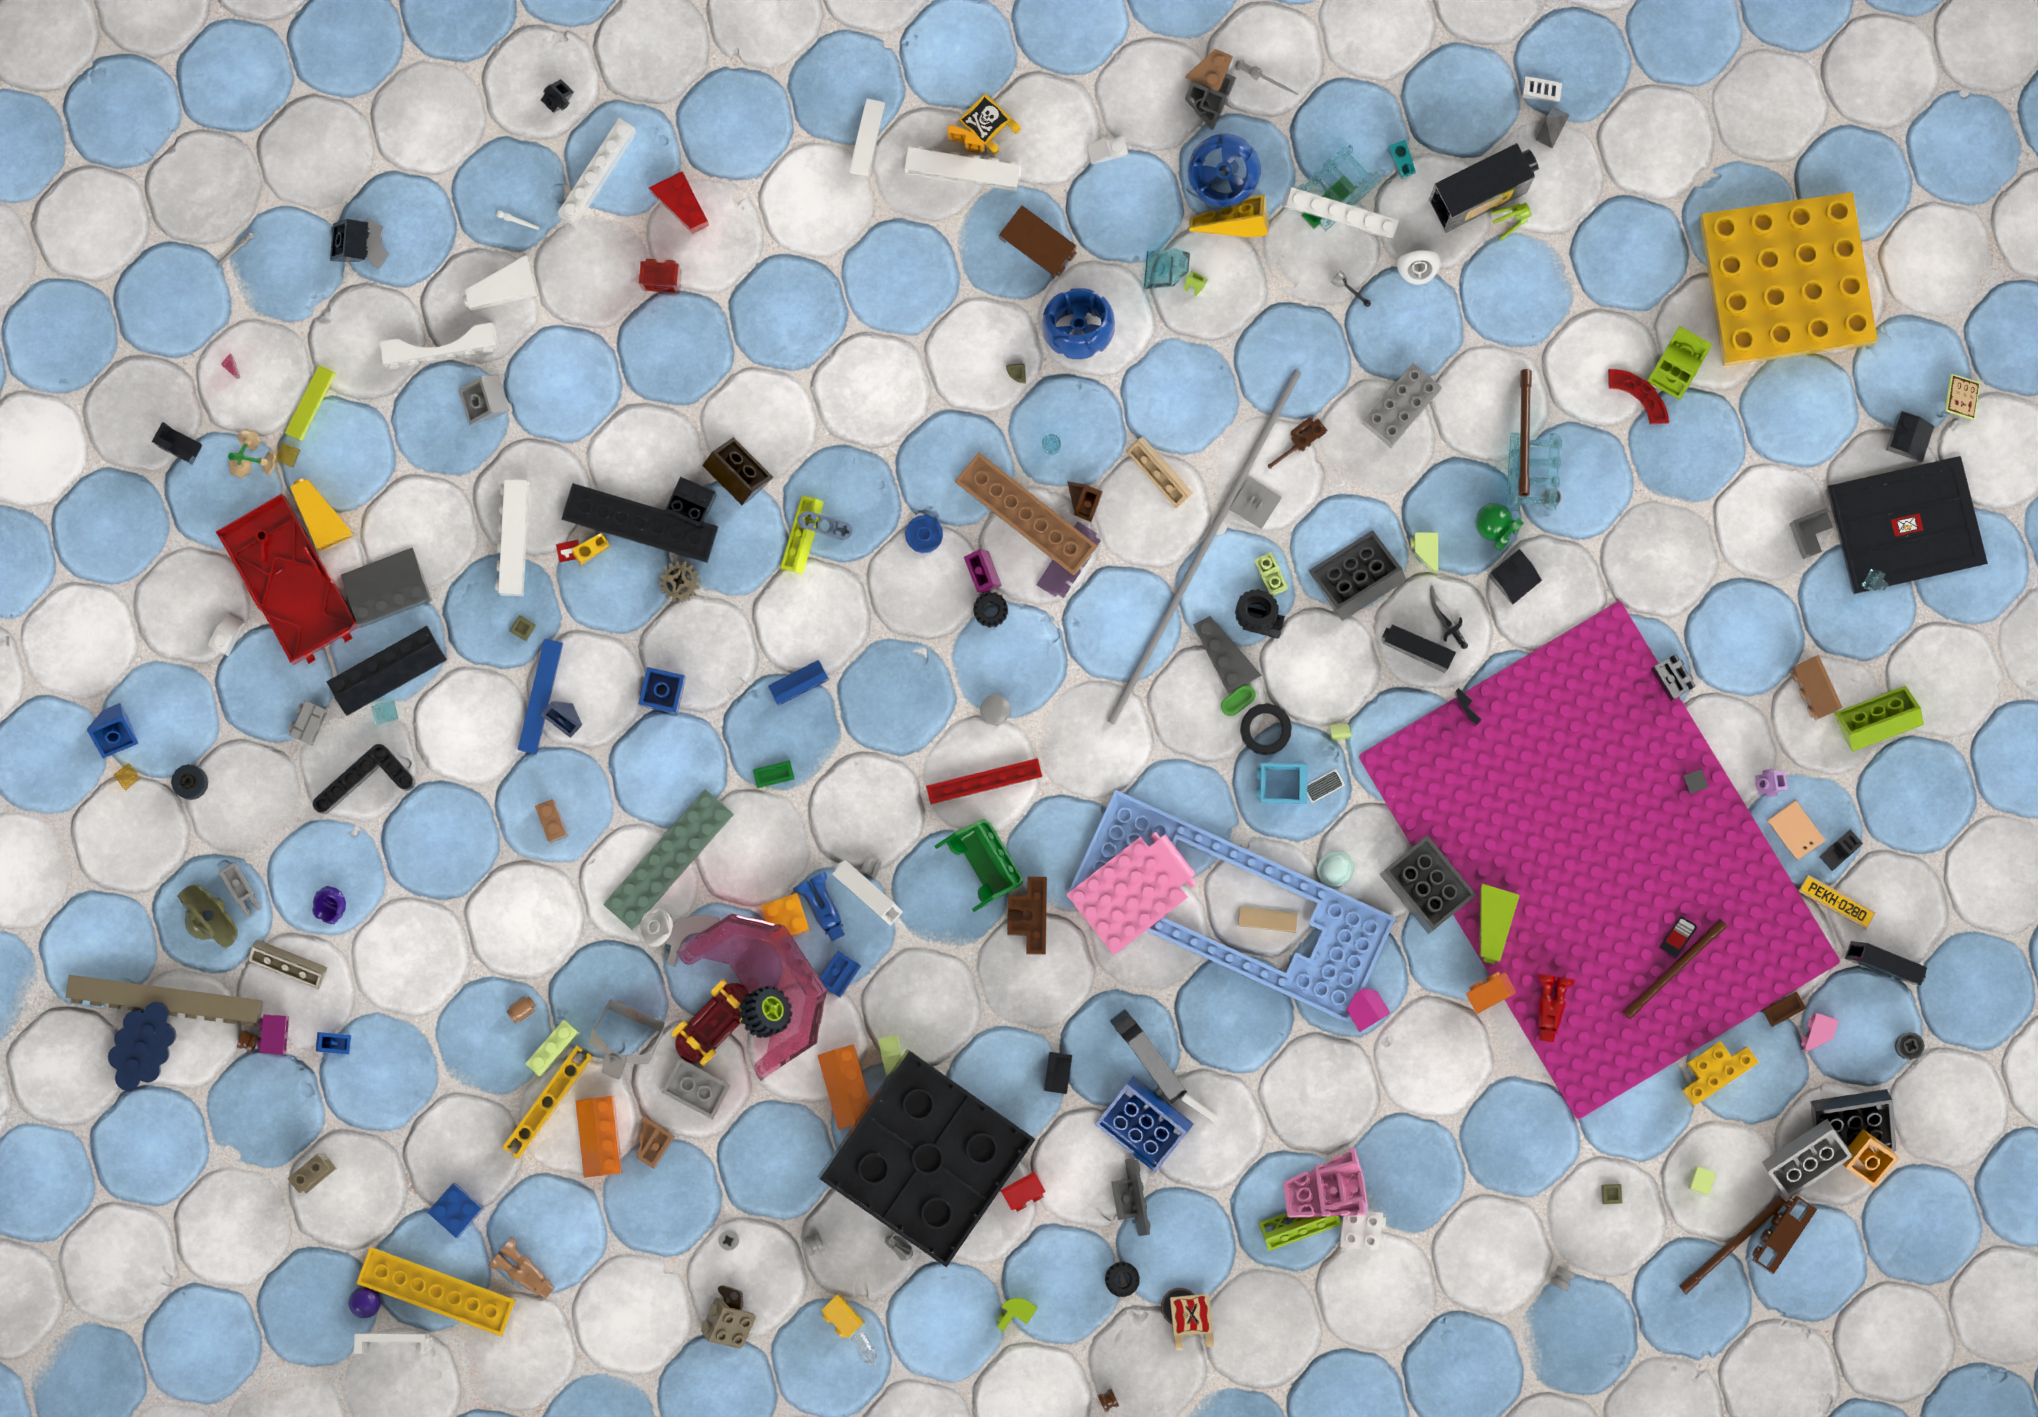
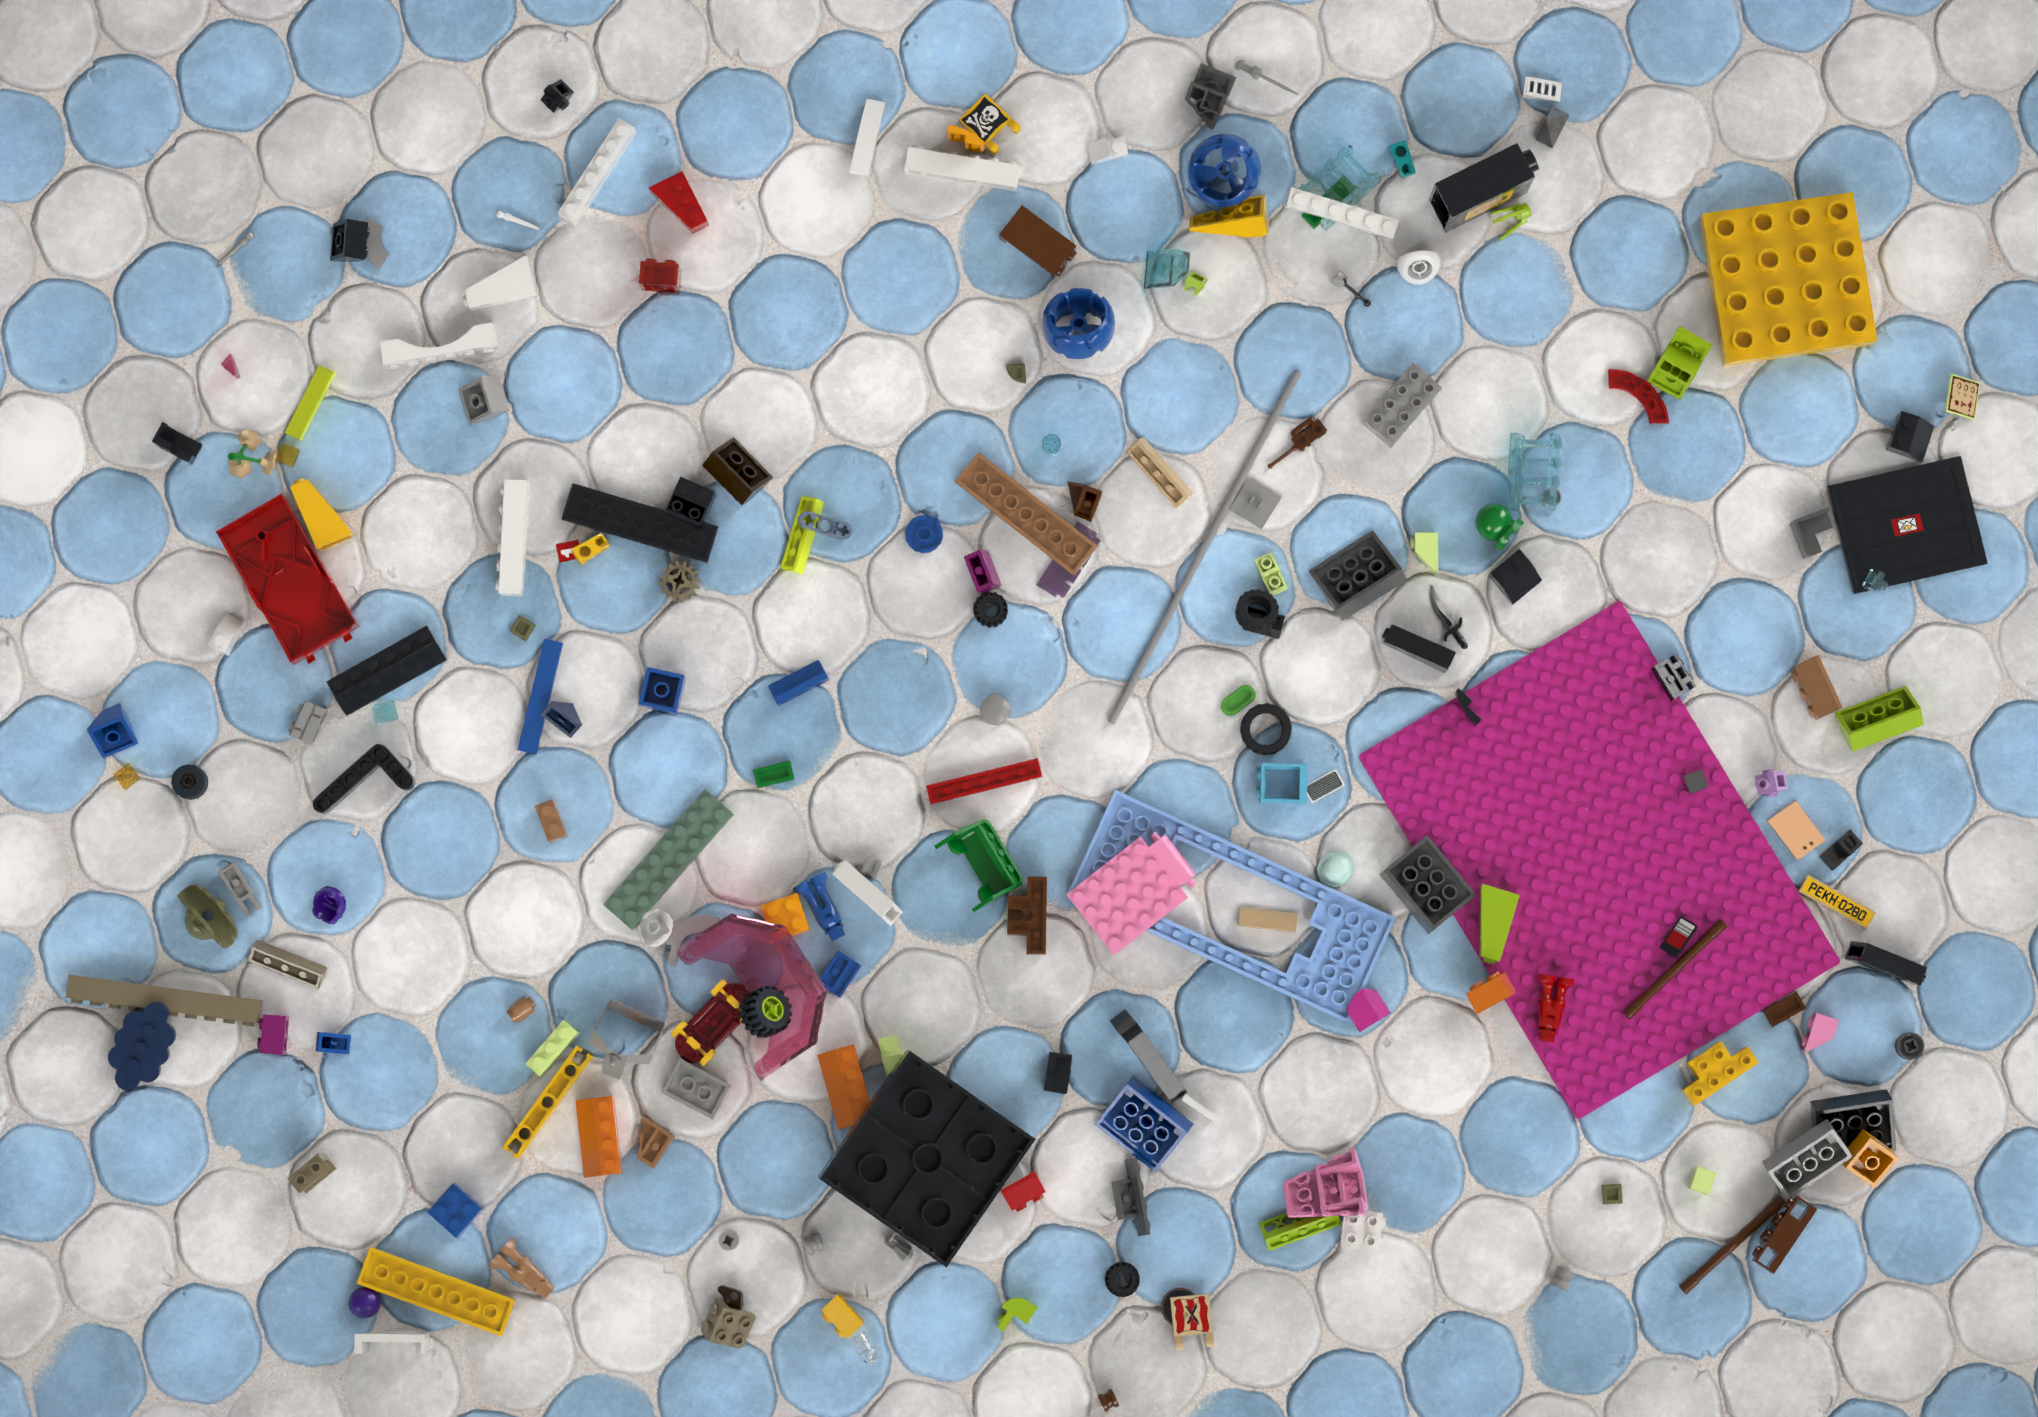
(247, 1041): reddish brown wheel -> none
(386, 588): dark grey slope -> none
(1211, 70): medium nougat wing -> none
(1225, 656): dark grey wing -> none
(1340, 732): yellowish green slope -> none
(1525, 385): reddish brown piece -> none

